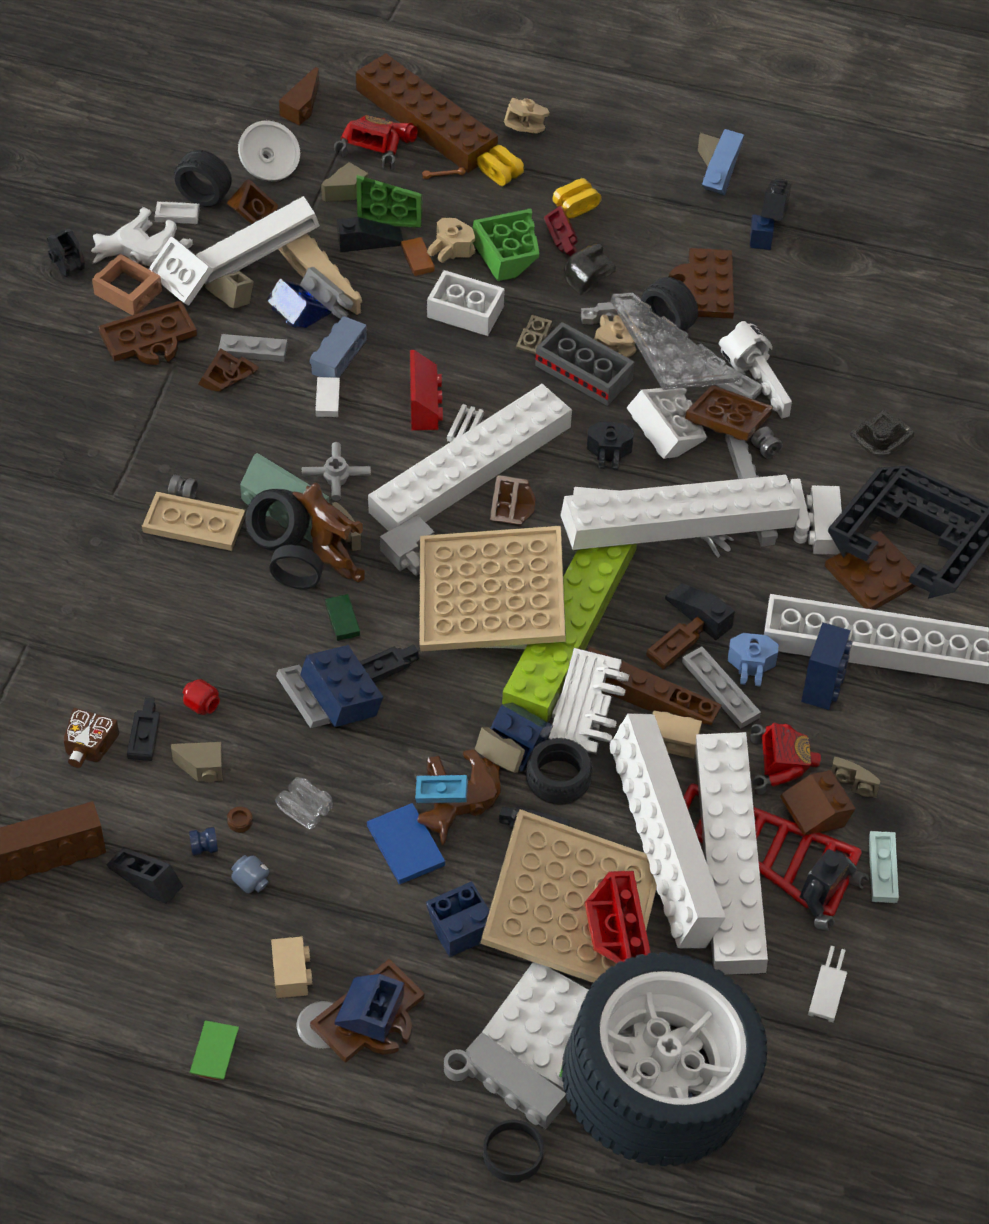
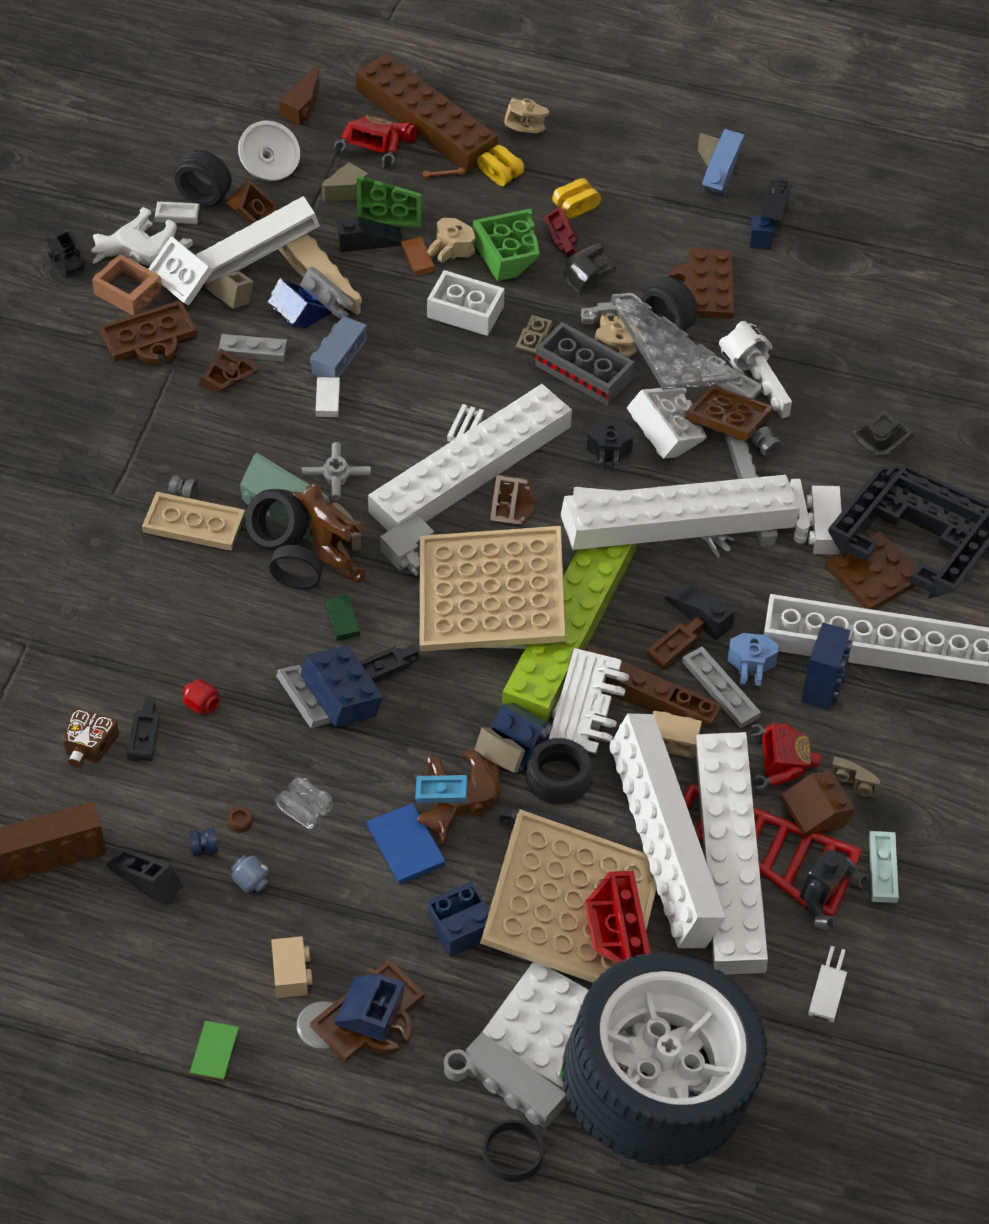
(200, 760): dark tan slope -> none
(424, 393): red slope -> none

